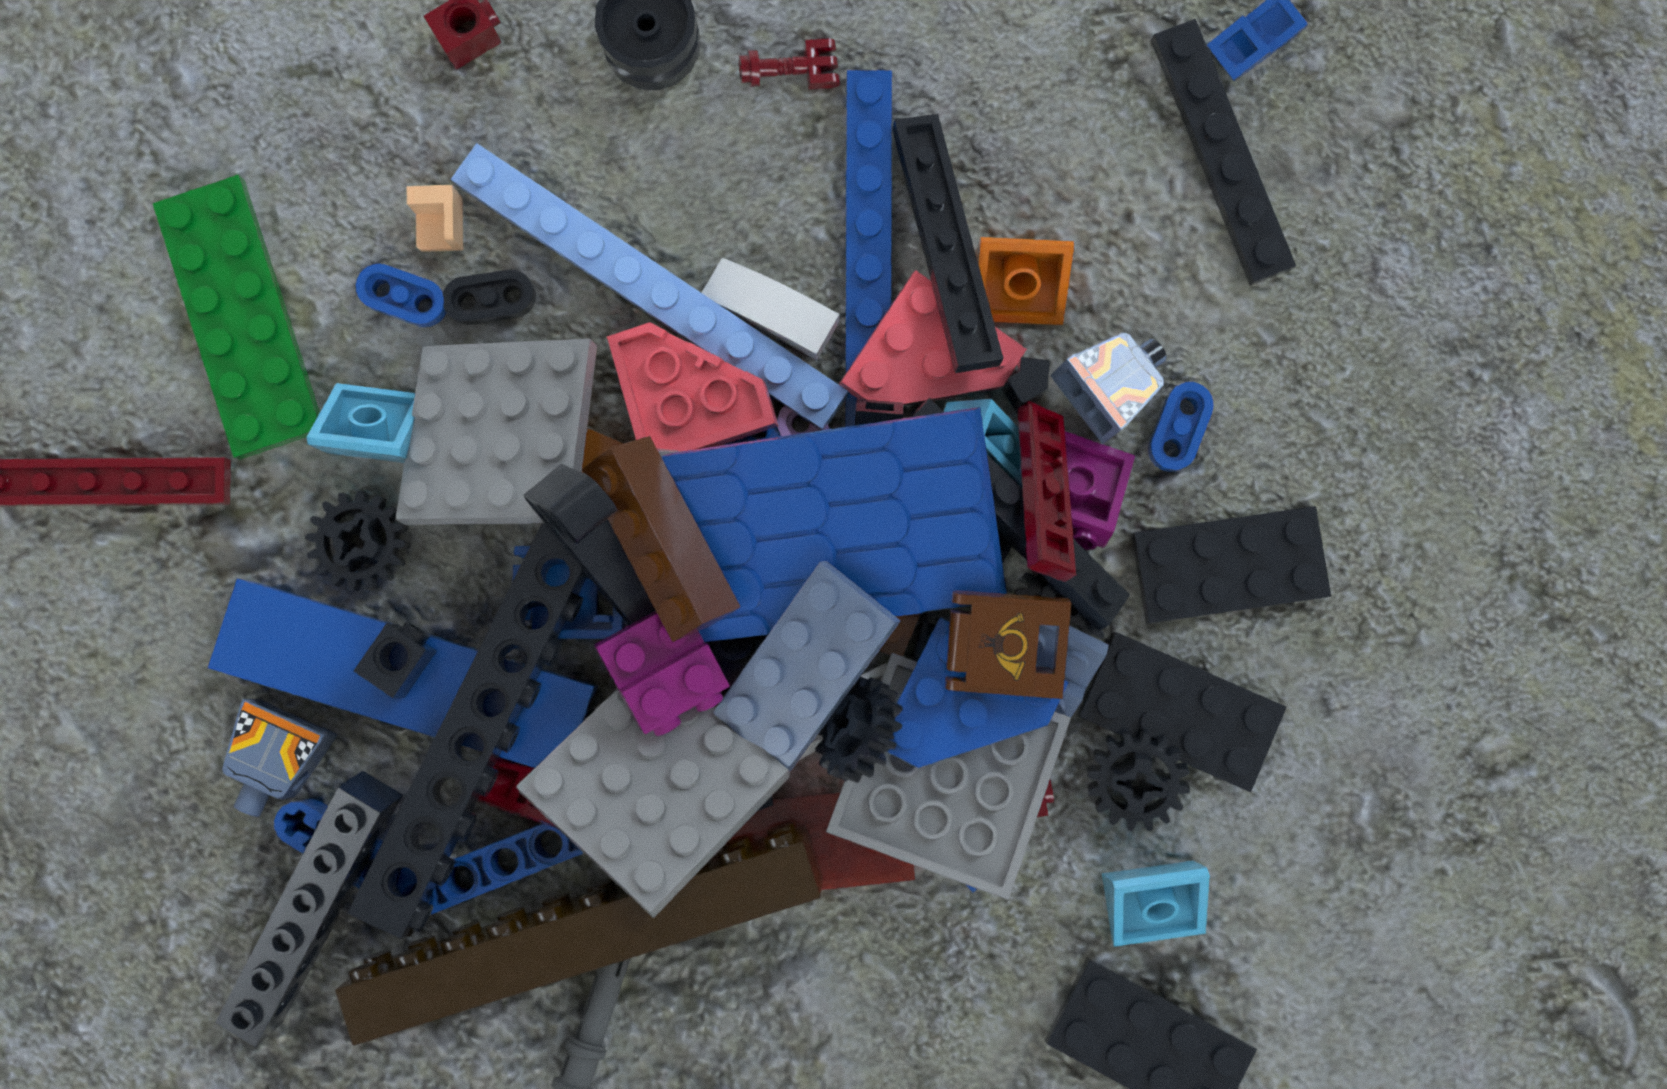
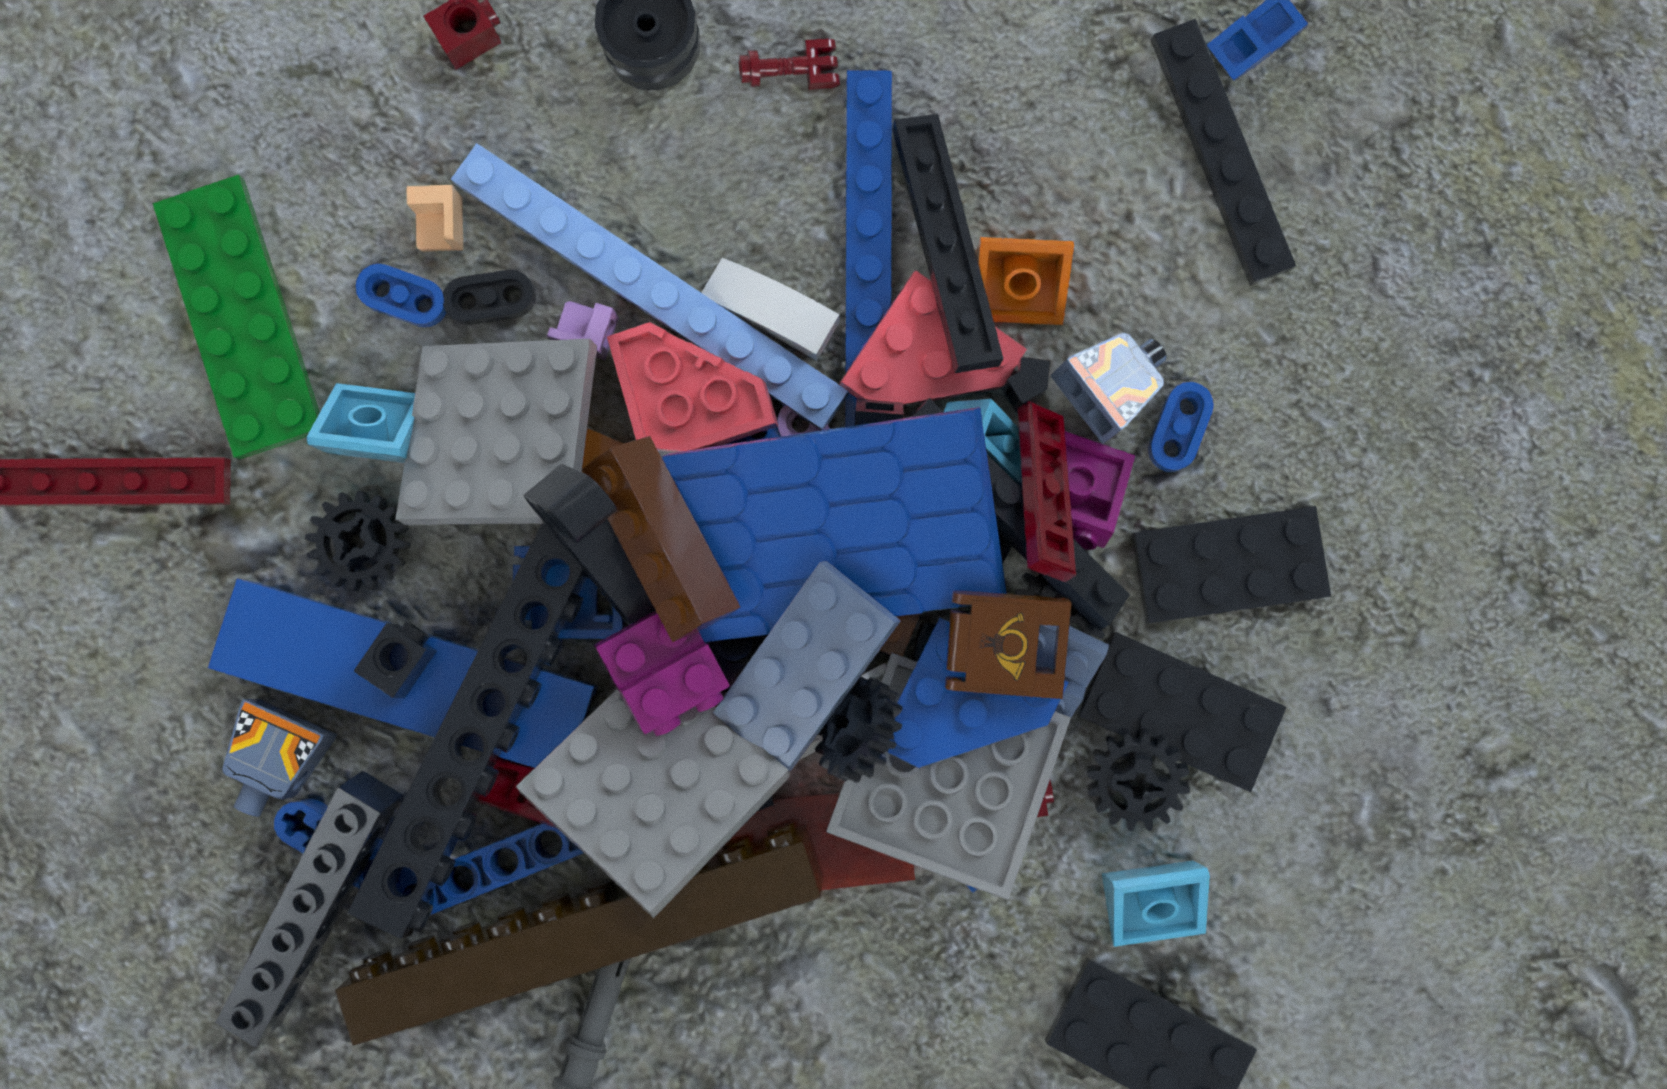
(586, 323): none -> lavender panel

